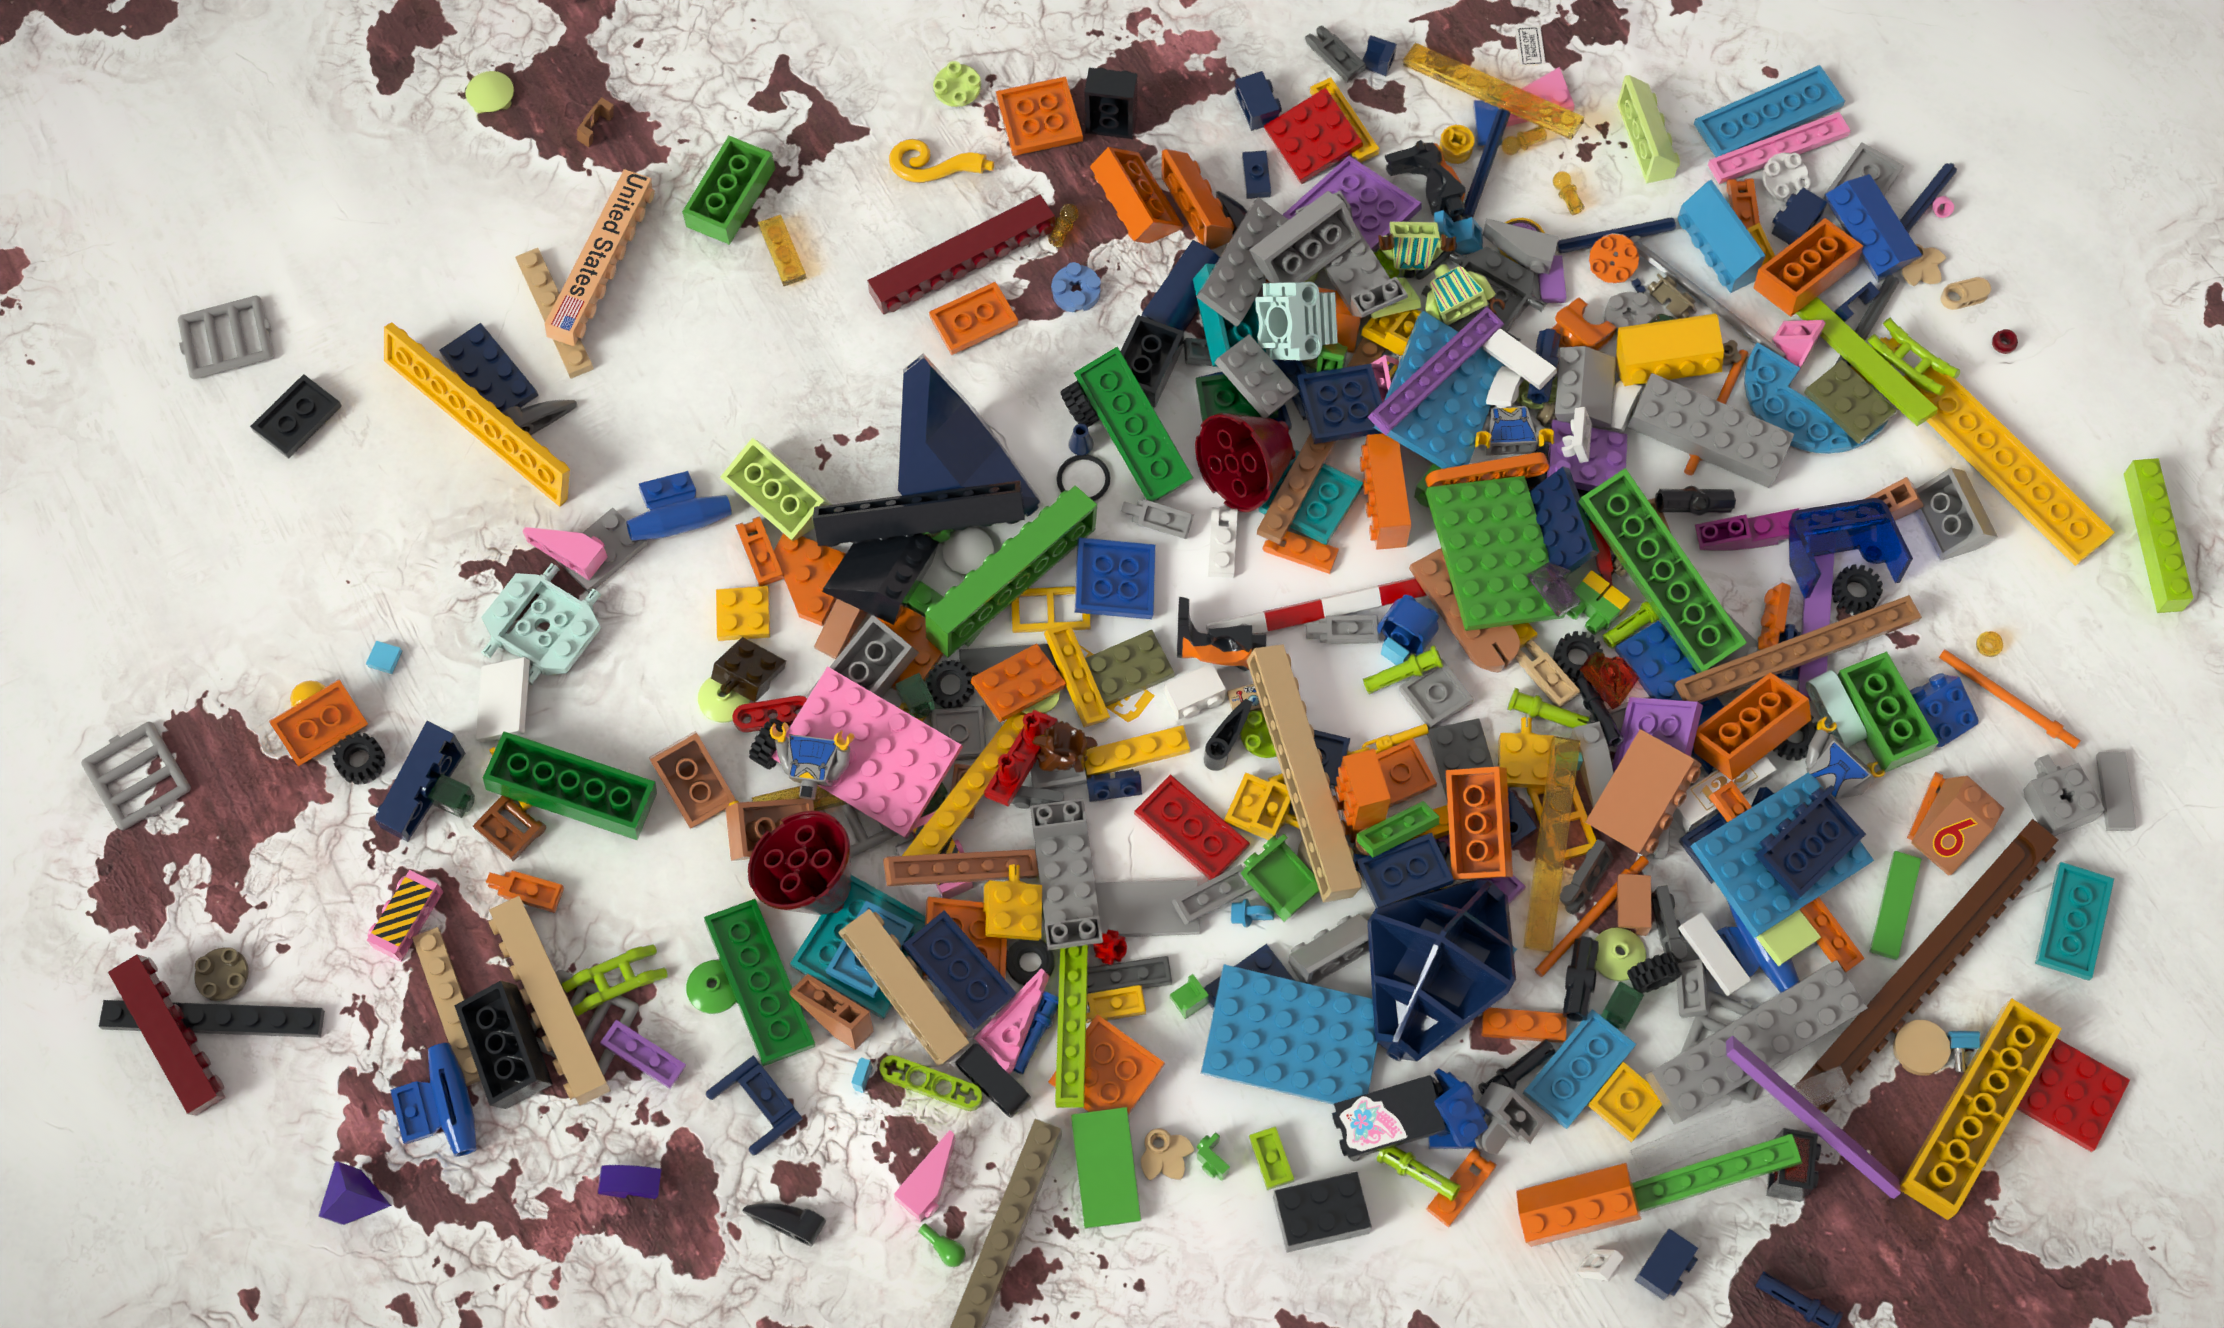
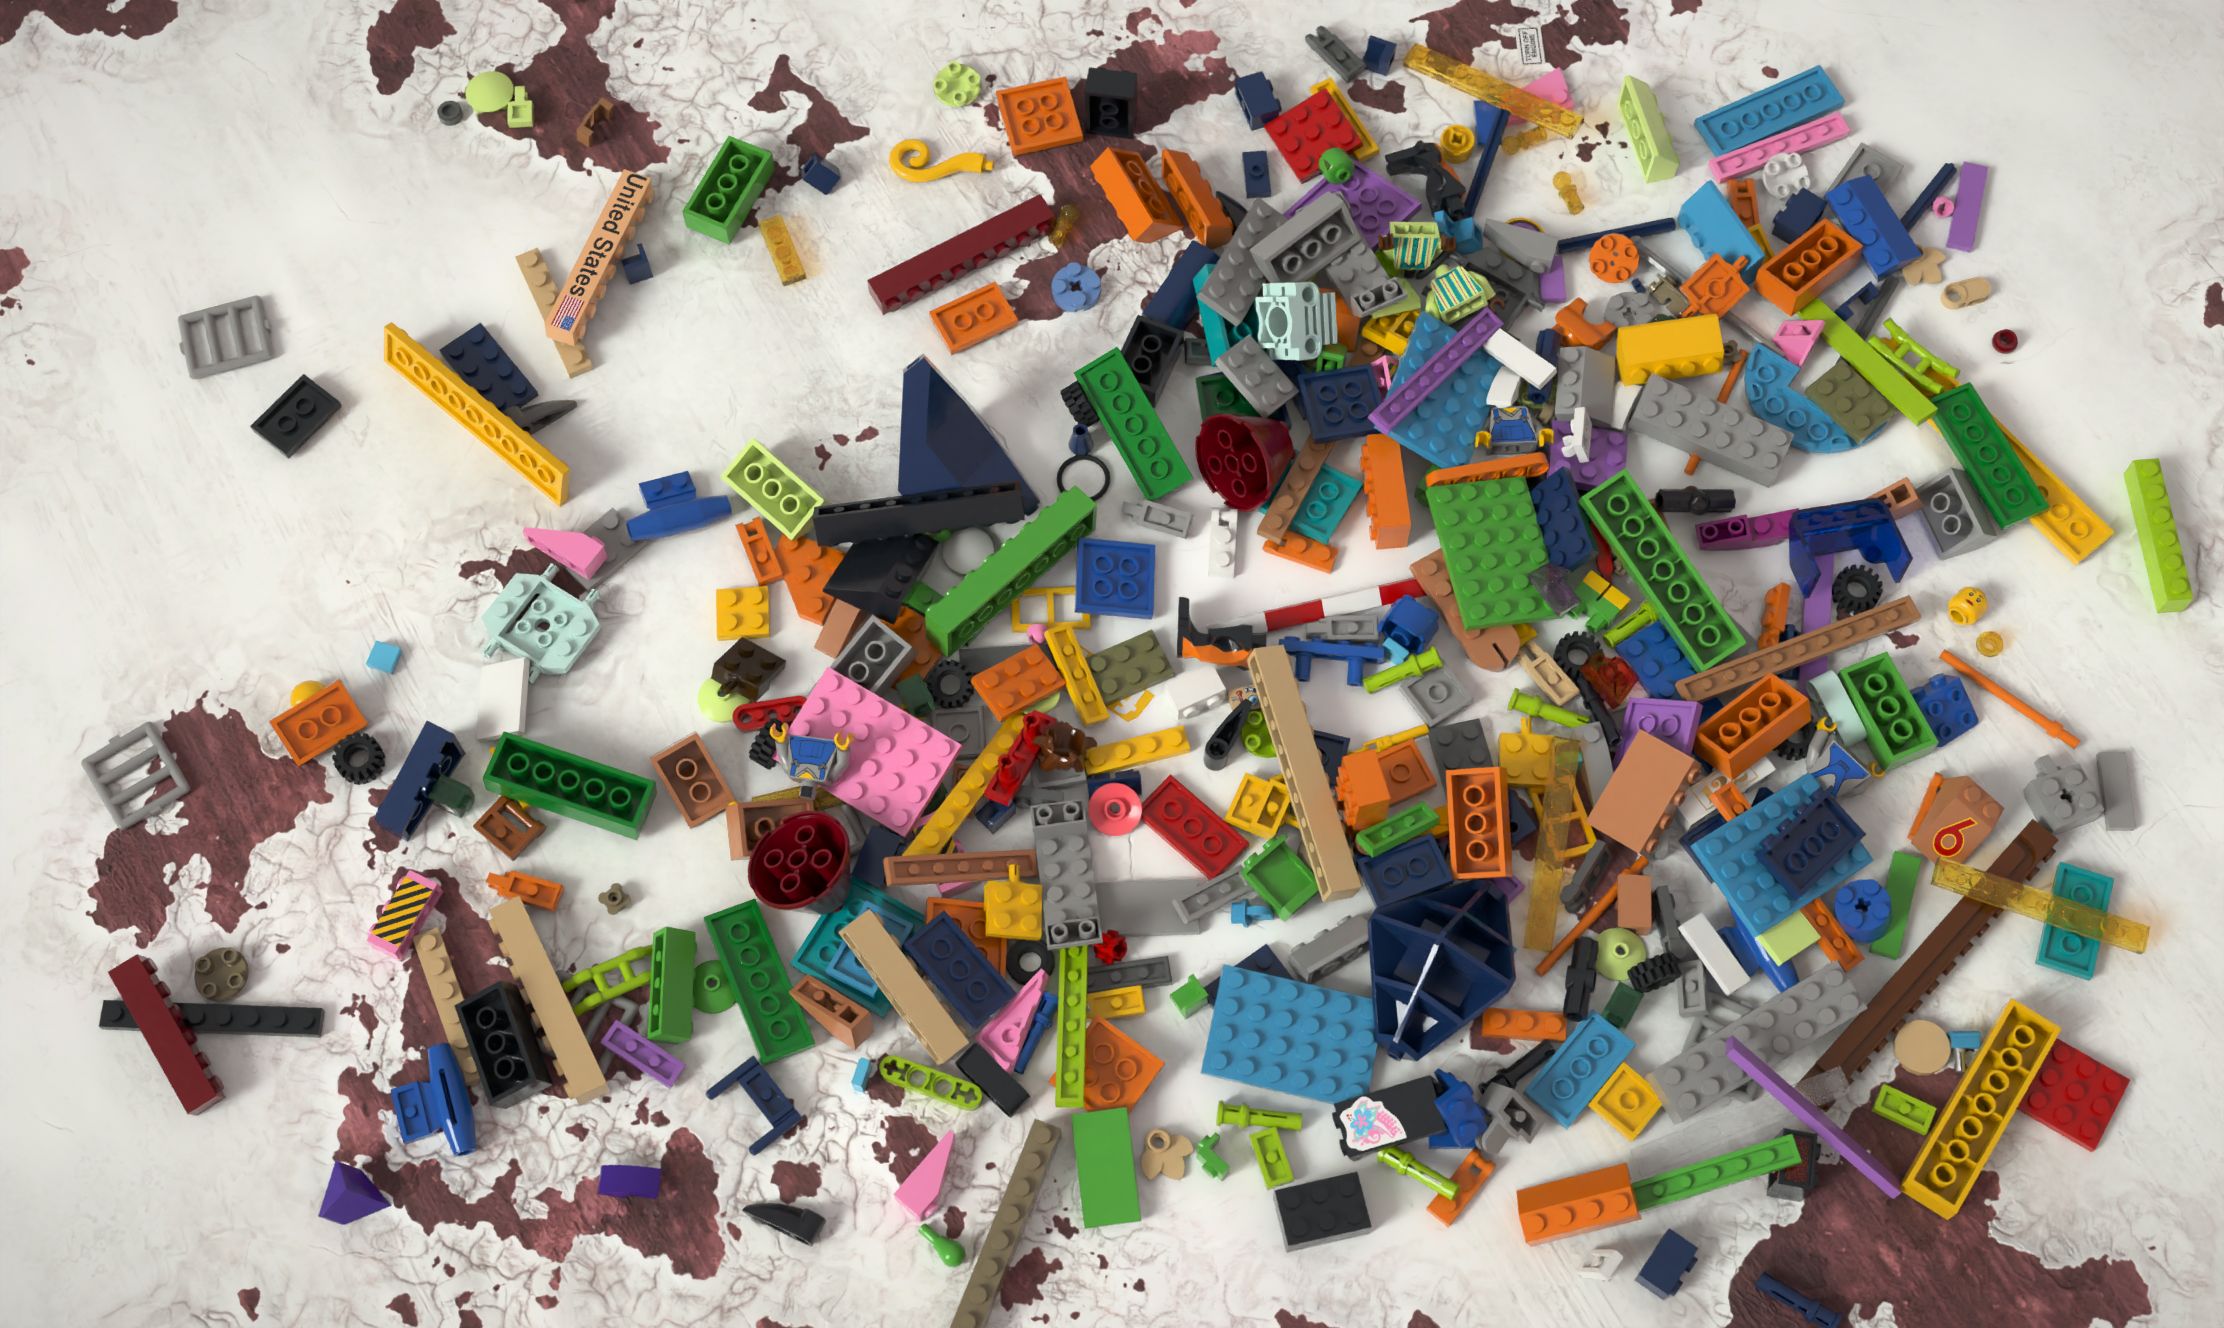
(450, 113): none -> dark grey tile
(521, 110): none -> yellowish green plate
(622, 901): none -> dark tan plate
(637, 267): none -> dark blue panel
(672, 985): none -> bright green brick
(820, 173): none -> dark blue panel
(877, 846): none -> dark blue brick
(995, 815): none -> dark blue panel
(1036, 633): none -> bright pink hinge
(1113, 822): none -> coral dish
(1246, 1116): none -> lime pin
(1336, 166): none -> bright green head
(1343, 651): none -> blue plate
(1714, 287): none -> orange plate
(1865, 896): none -> blue brick
(1903, 1109): none -> lime plate
(1967, 206): none -> medium lavender tile
(1967, 606): none -> yellow head
(1987, 457): none -> green plate
(2040, 905): none -> clear yellow plate

